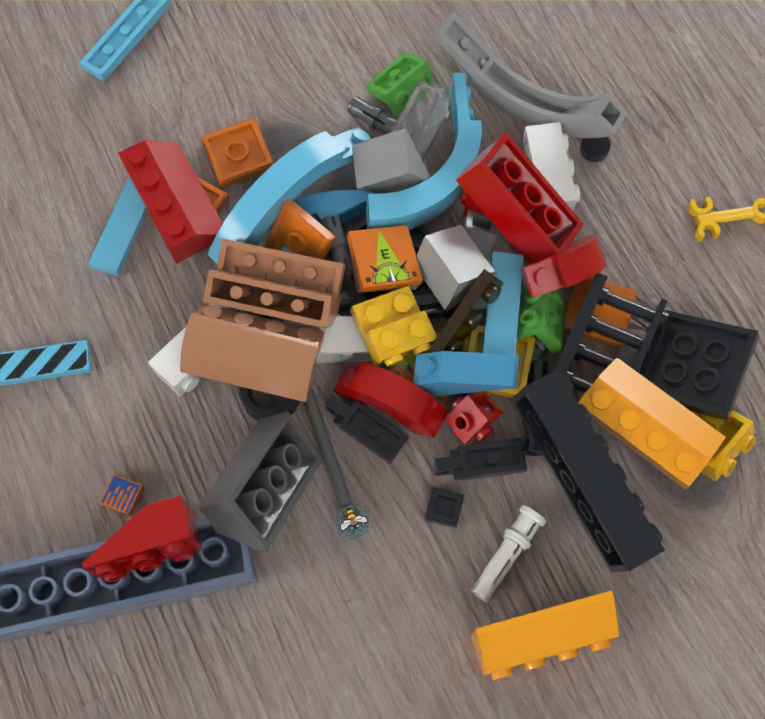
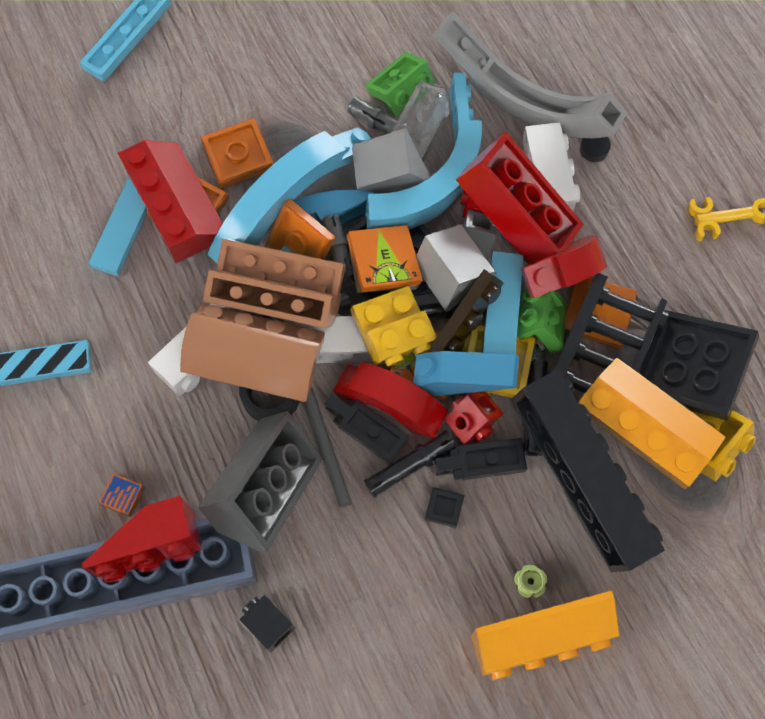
(266, 622): none -> black brick
(353, 522): tile -> none
(410, 463): none -> black pin
(516, 540): white pin -> none
(539, 577): none -> yellowish green plate

